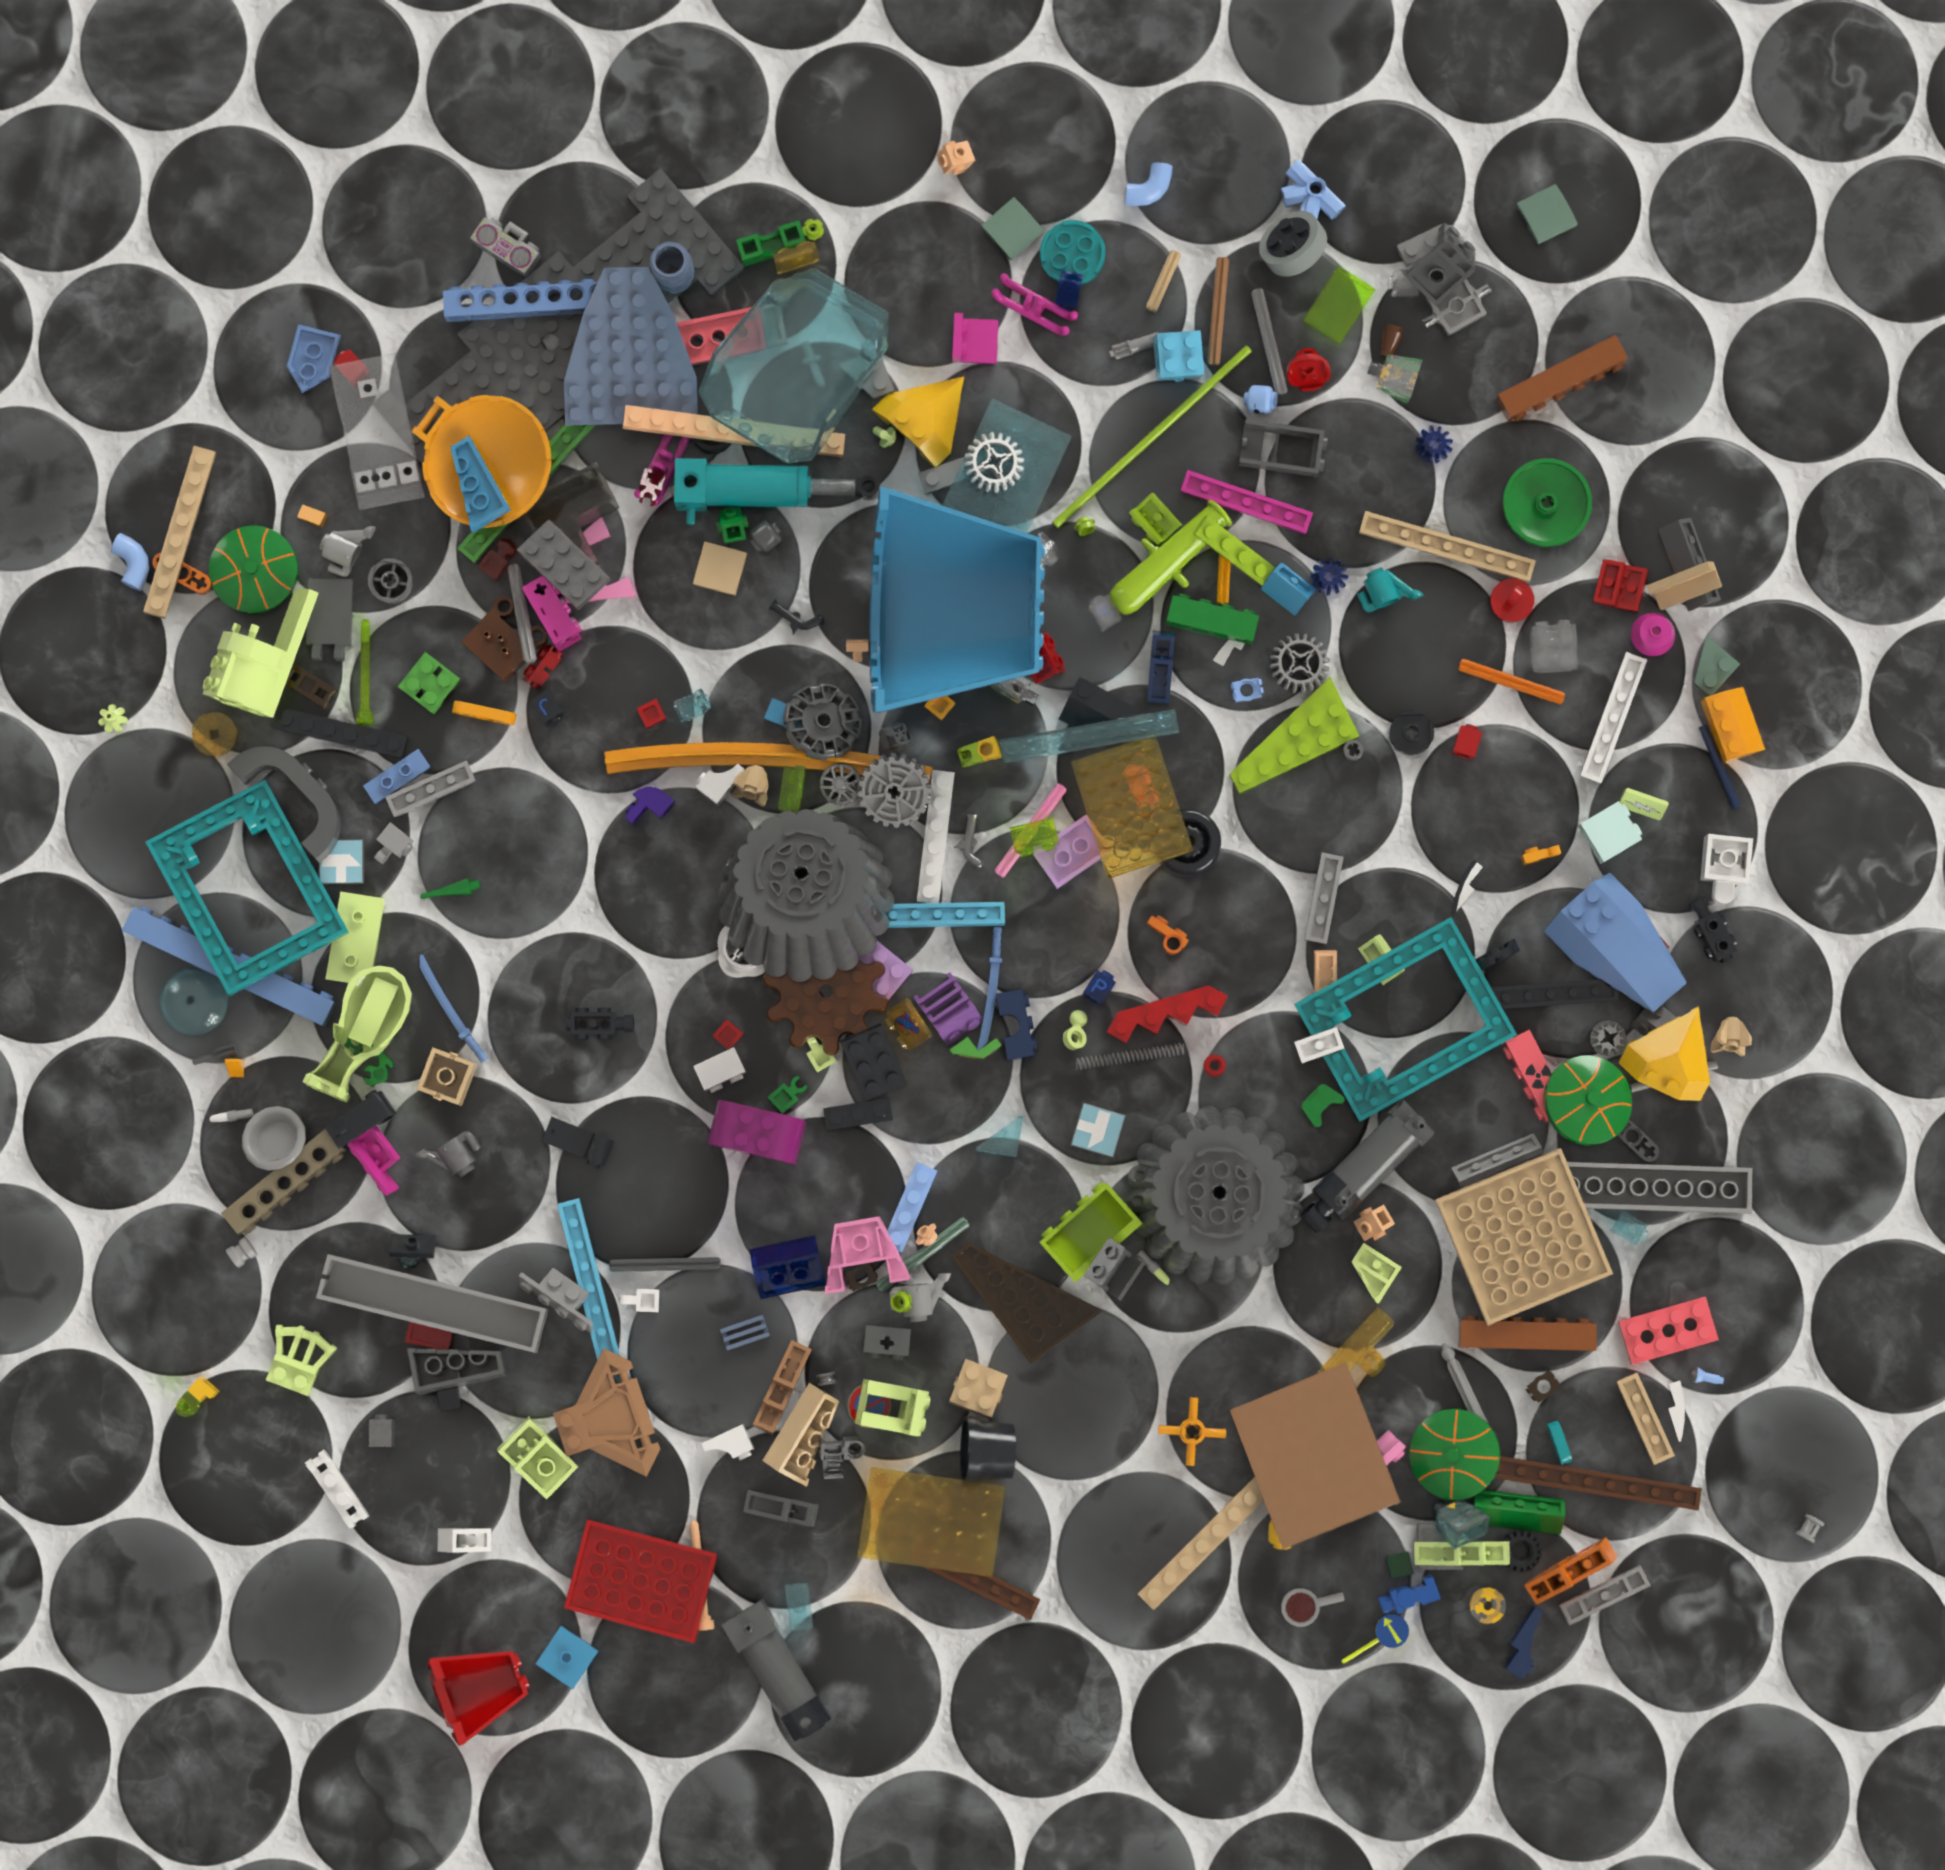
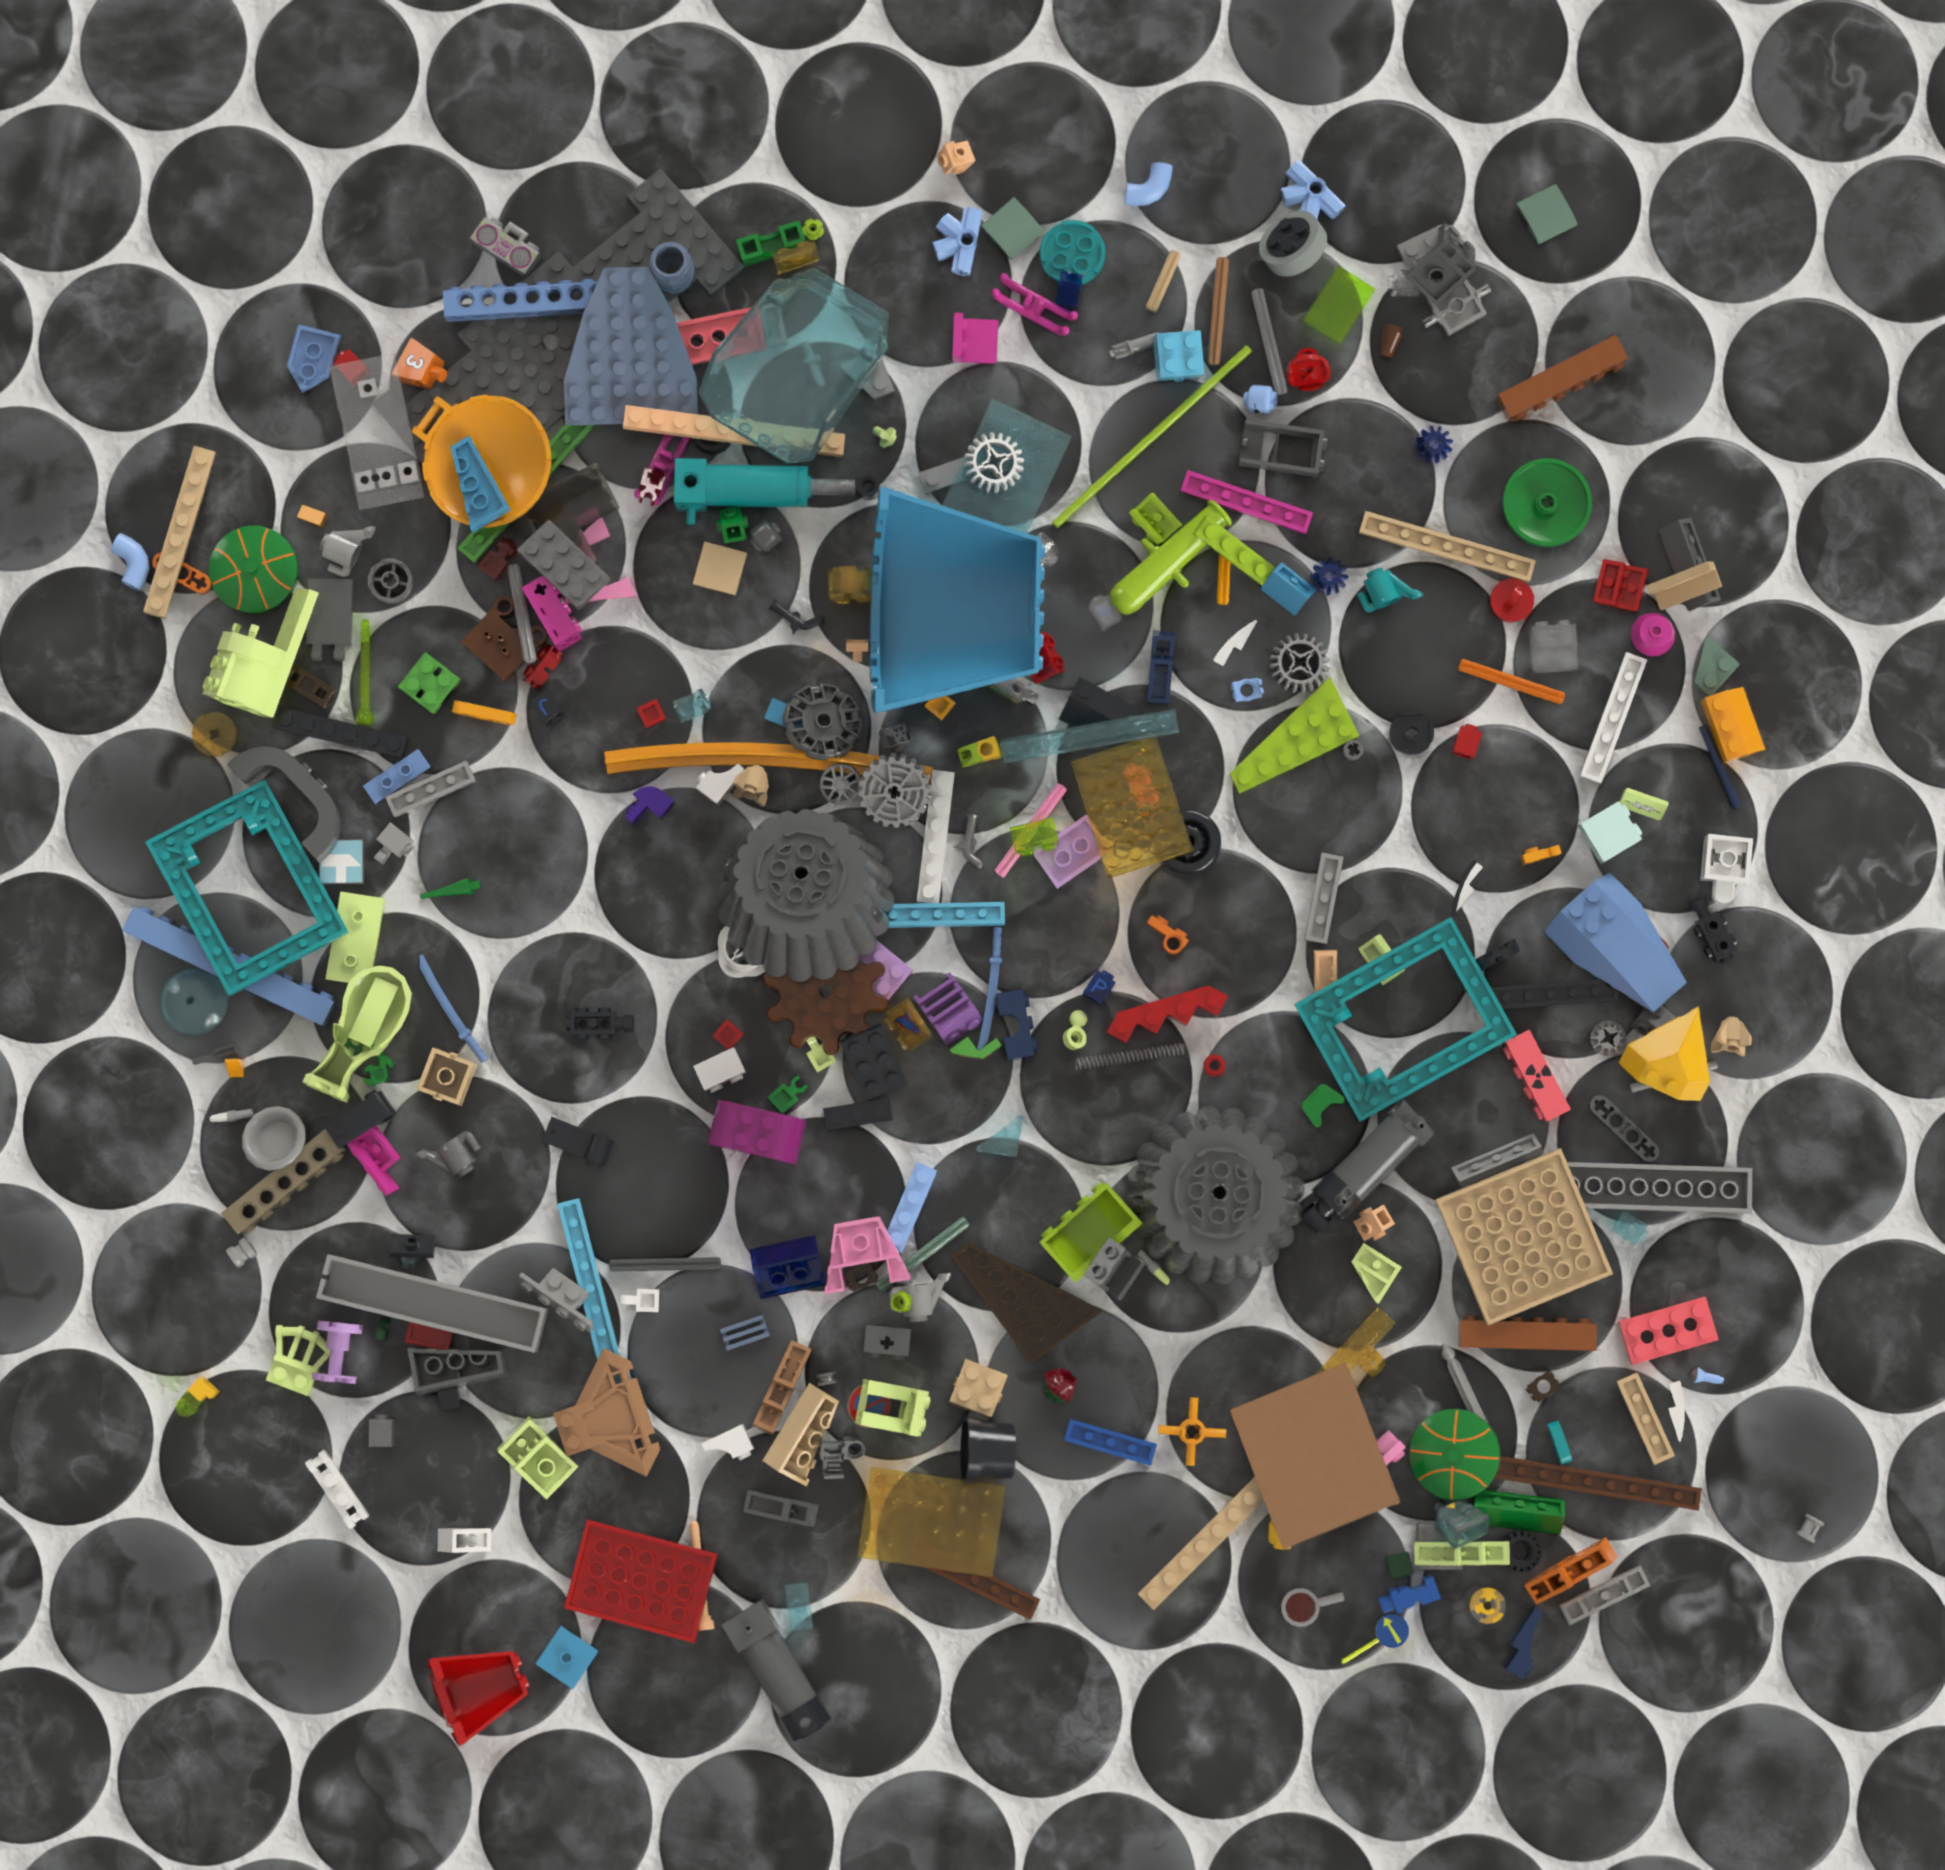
(112, 718): yellowish green plant -> none
(338, 1342): none -> lavender piece
(383, 1328): none -> dark green tile
(420, 366): none -> orange torso
(792, 789): clear neon green bracket -> none
(849, 583): none -> clear yellow brick
(925, 416): yellow wedge -> none
(926, 1235): light nougat plate -> none
(955, 233): none -> light blue piece
(1059, 1385): none -> dark red piece
(1084, 526): lime plate -> none
(1098, 1130): medium azure tile -> none
(1110, 1442): none -> blue plate
(1212, 619): green brick -> none
(1319, 1045): white plate -> none
(1396, 376): clear torso -> none
(1587, 1100): green dish -> none

